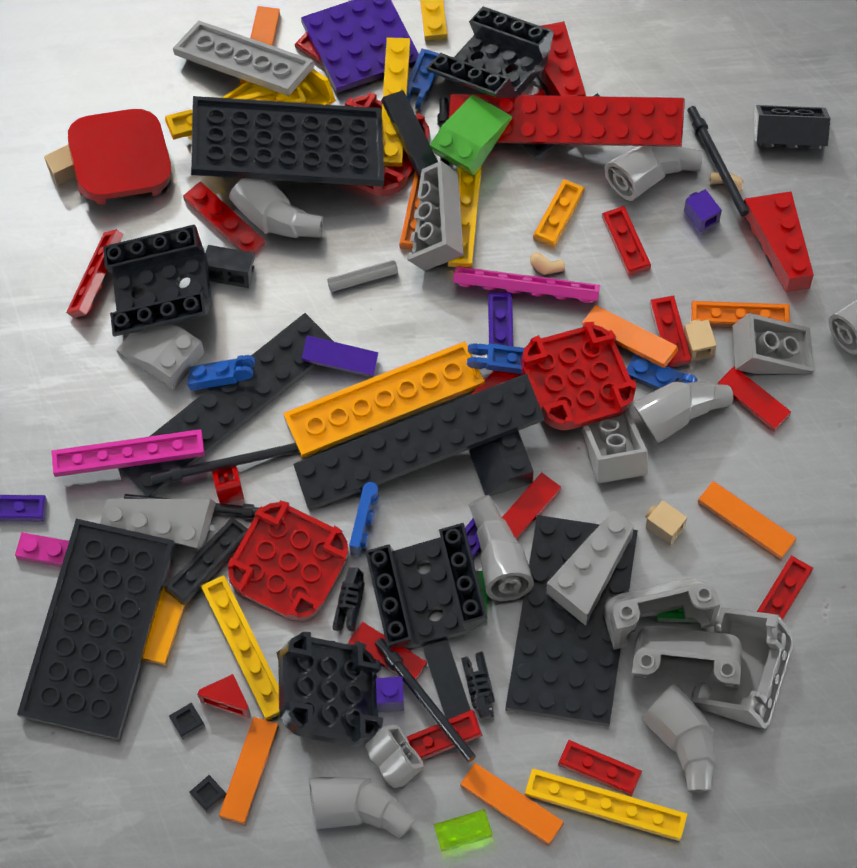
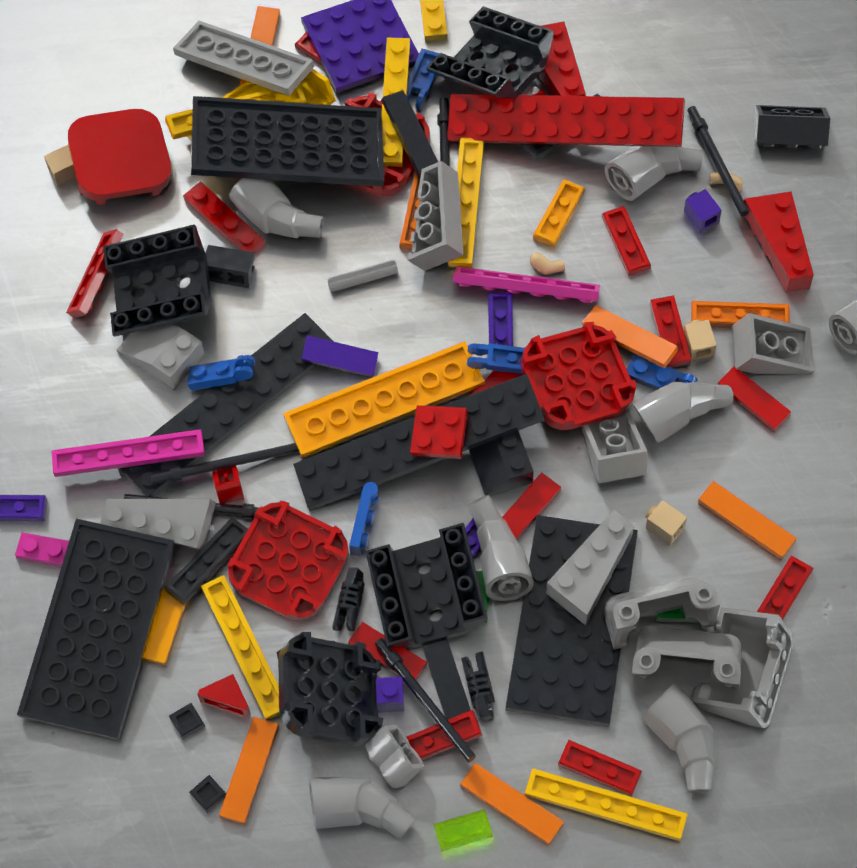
(439, 432): none -> red plate
(470, 134): bright green slope -> none

